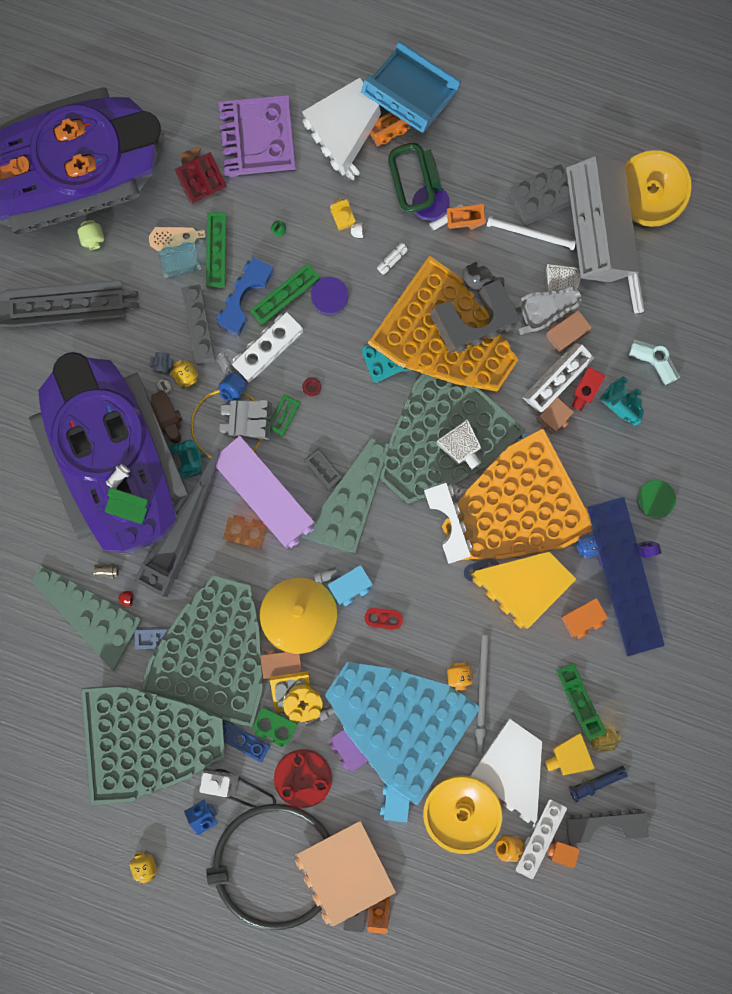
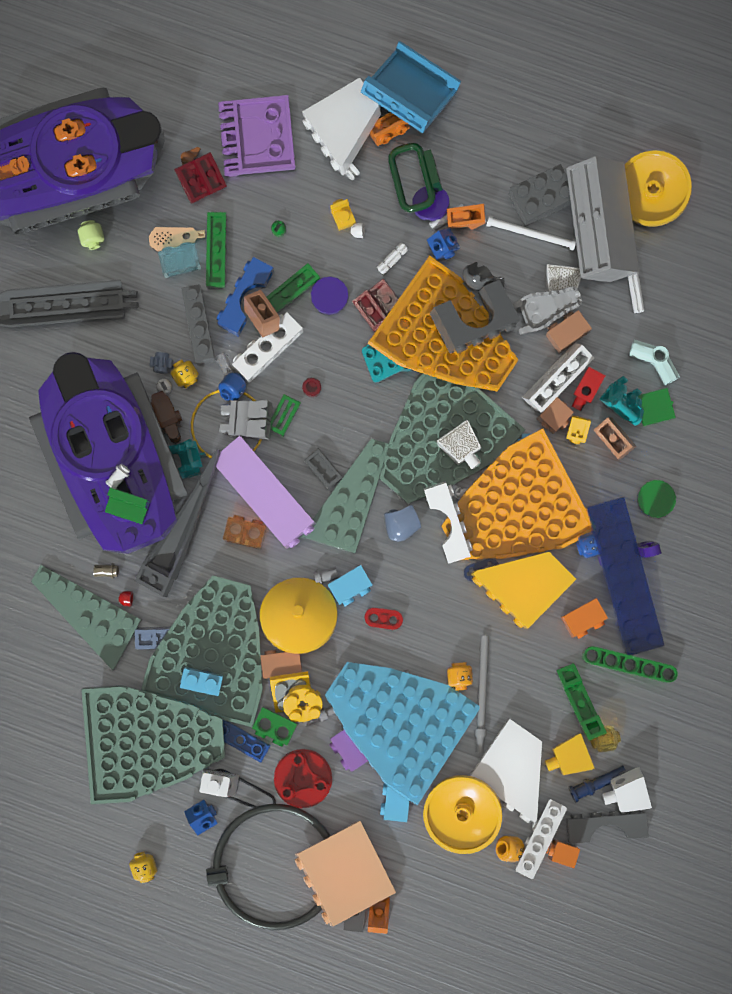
(201, 681): none -> medium azure brick
(261, 313): none -> nougat brick
(376, 303): none -> slope
(401, 523): none -> sand blue piece
(443, 244): none -> blue brick
(578, 429): none -> yellow bracket
(614, 438): none -> nougat brick
(628, 792): none -> white torso
(639, 664): none -> green beam
(657, 407): none -> green piece

